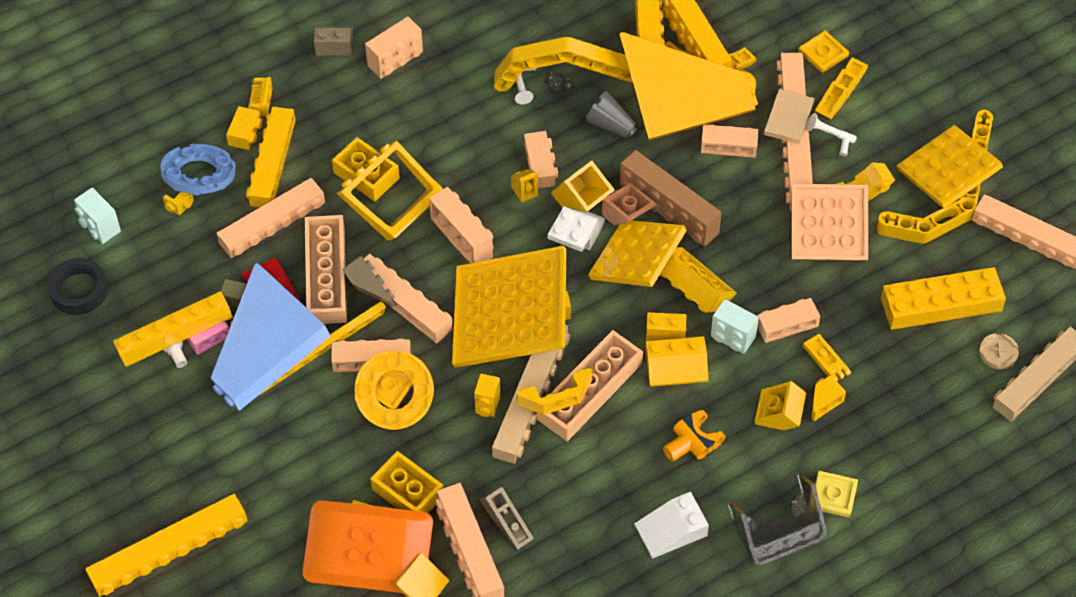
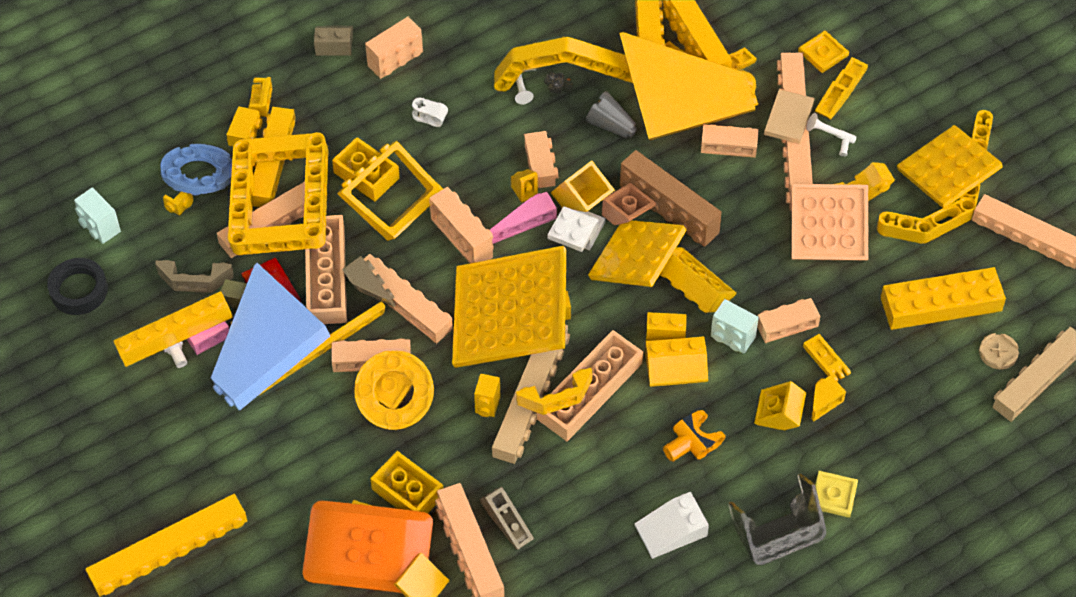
(194, 283): none -> dark tan slope
(287, 237): none -> yellow beam
(430, 112): none -> white piece
(530, 214): none -> bright pink slope

